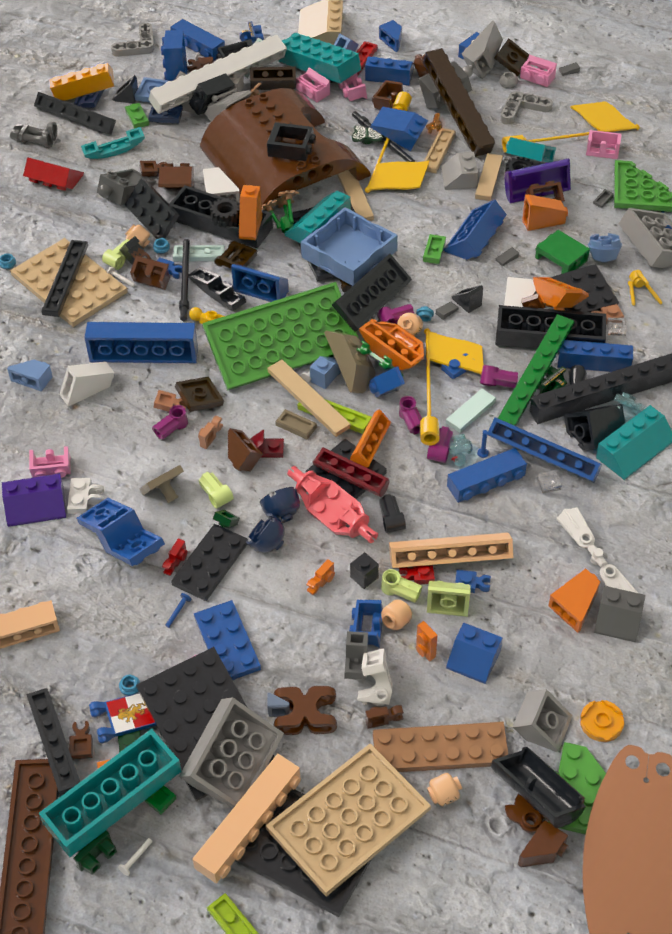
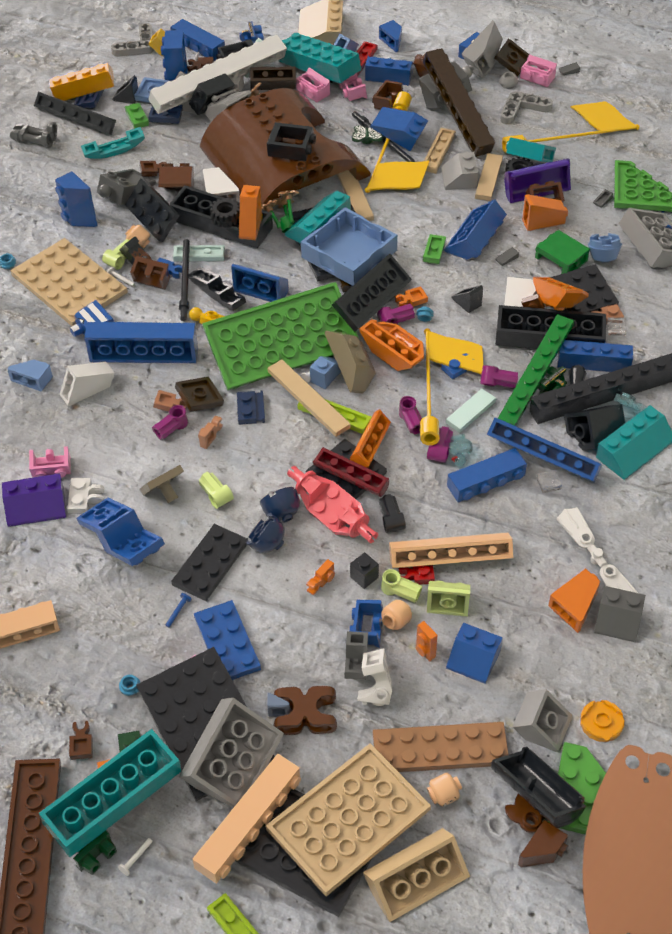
(51, 174): red slope -> none
(53, 740): black plate -> none
(64, 278): black tile -> none
(75, 201): none -> blue slope
(91, 313): none -> blue torso
(124, 714): flag -> none
(156, 41): none -> yellow brick
(161, 245): dark azure plate -> none
(161, 799): green plate -> none
(176, 555): red plate -> none
(226, 518): dark green plate -> none
(242, 256): dark brown plate -> none
(242, 450): reddish brown slope -> none
(250, 407): none -> dark blue plate
(269, 446): dark red slope -> none
(296, 424): dark tan tile -> none
(381, 716): reddish brown plate -> none
(384, 363): green flag -> none
(386, 382): blue slope -> none
(411, 323): light nougat head -> none
(413, 296): none -> orange plate
(417, 874): none -> tan slope
(435, 124): clear orange bar -> none
(446, 310): dark grey piece -> none
(470, 578): blue plate -> none
(483, 452): blue pin -> none
(603, 140): bright pink window -> none
(638, 280): yellow plant -> none

